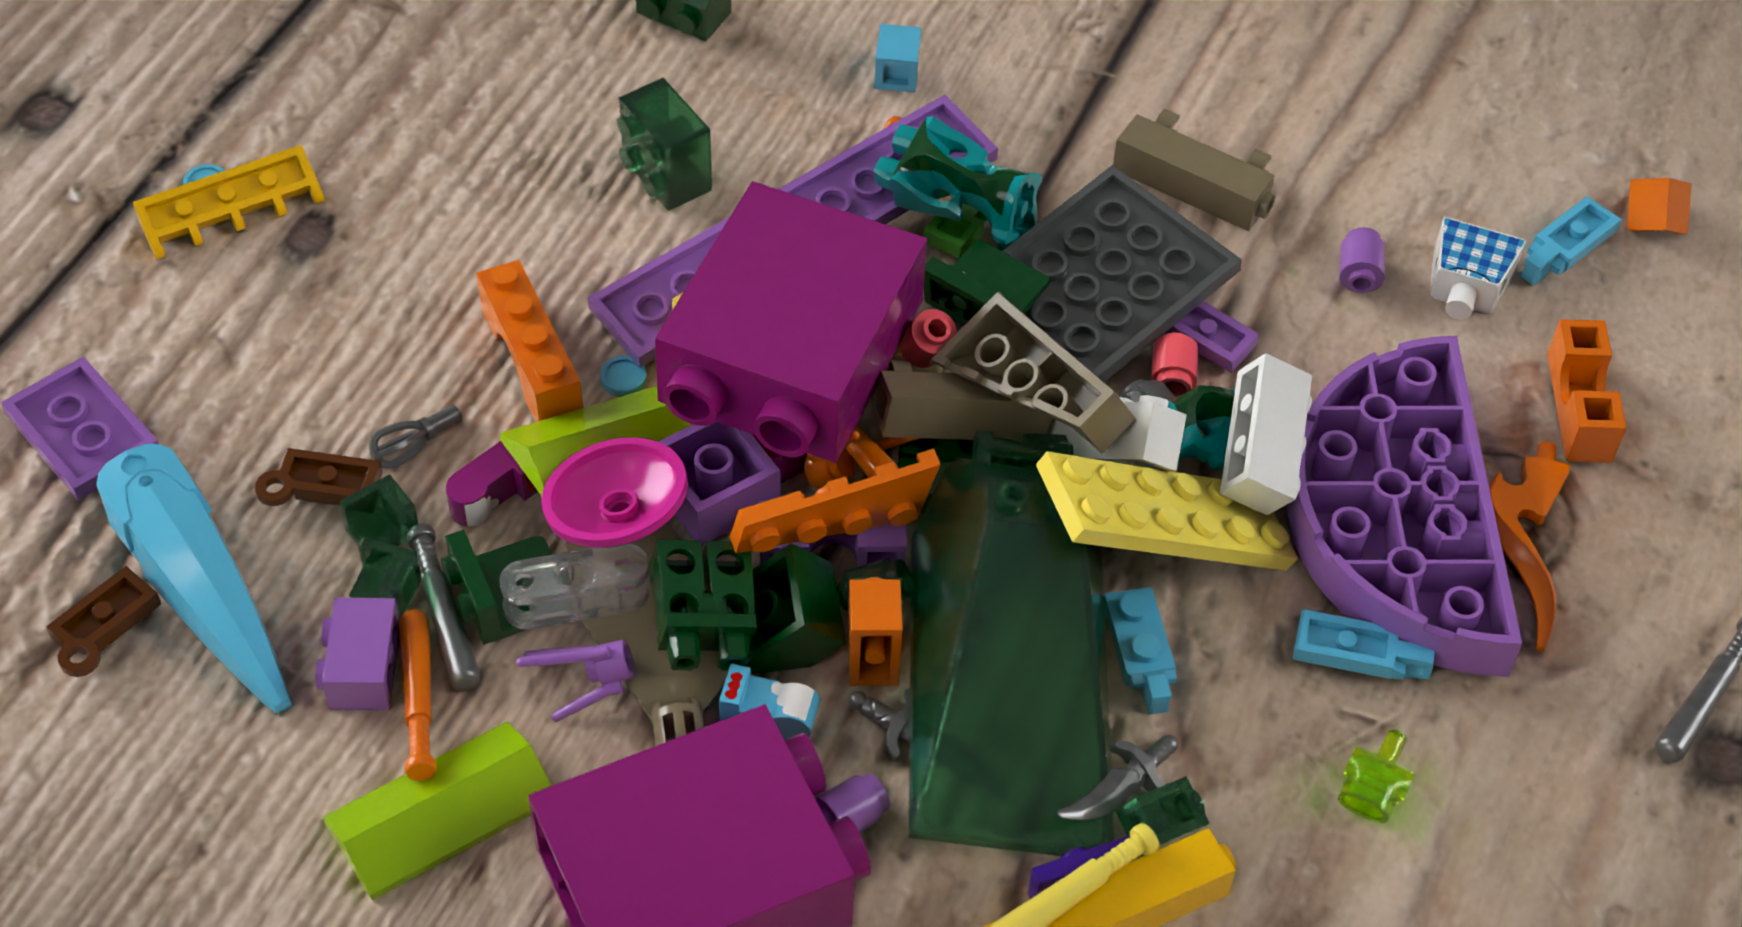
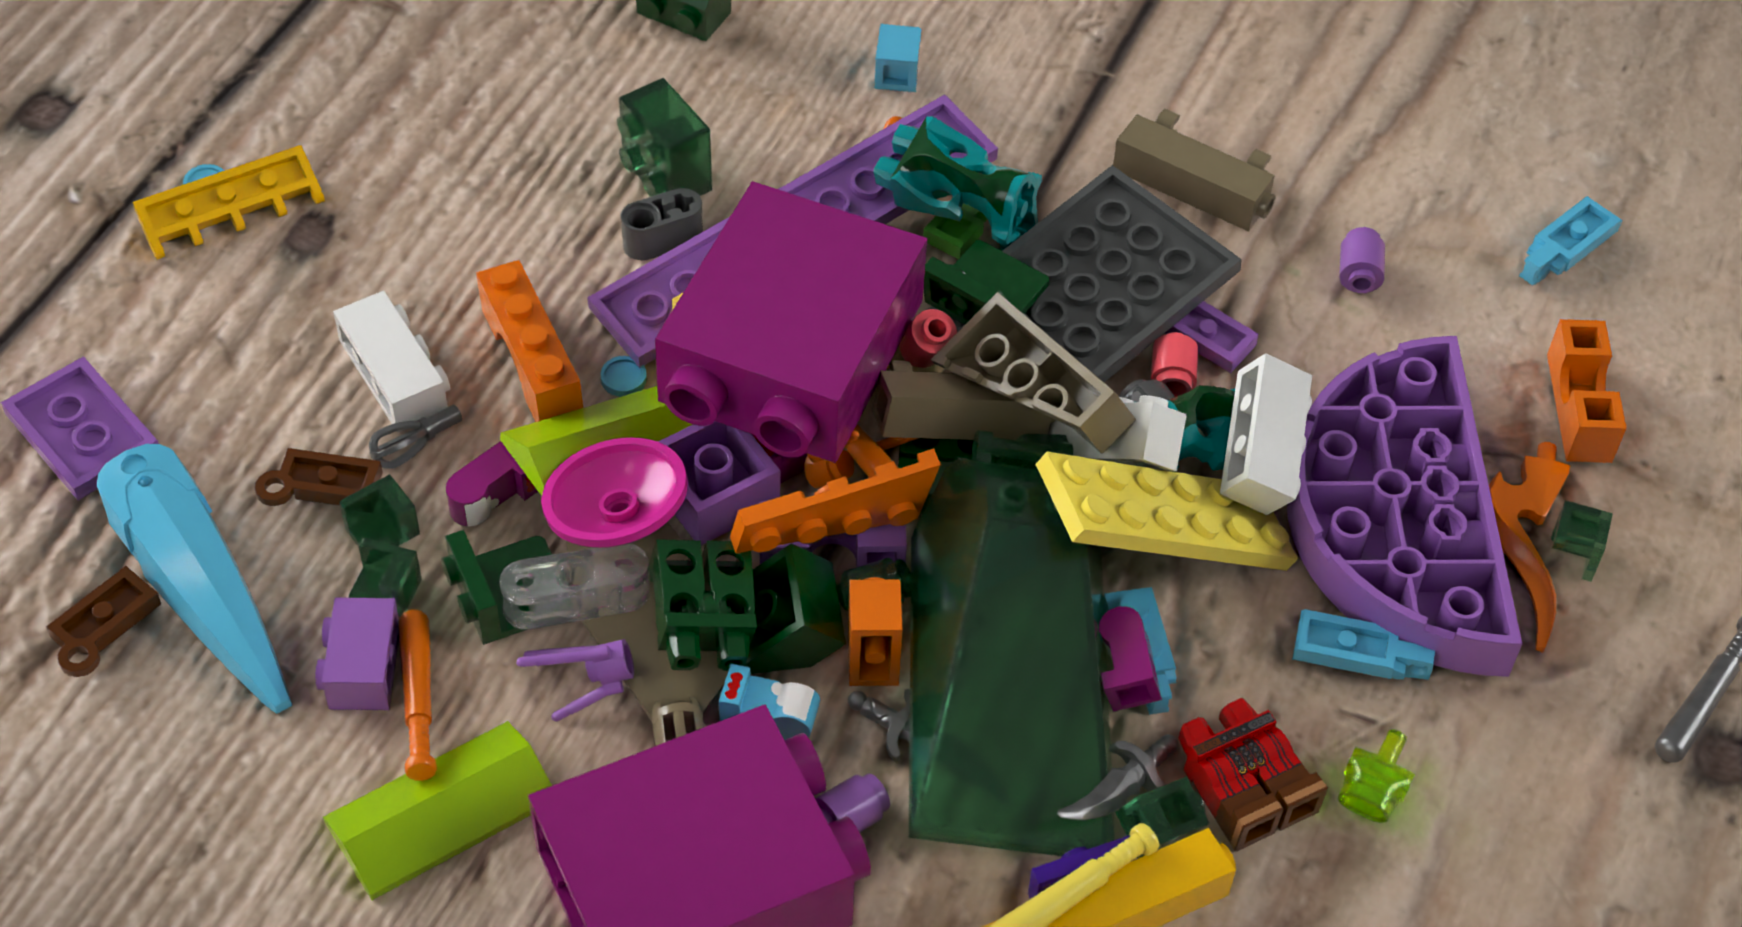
(392, 358): none -> white brick
(446, 618): flat silver piece -> none
(660, 223): none -> dark grey beam
(1134, 672): none -> magenta leg
(1249, 774): none -> hips
(1472, 267): torso -> none
(1583, 533): none -> clear green panel
(1659, 205): orange panel -> none

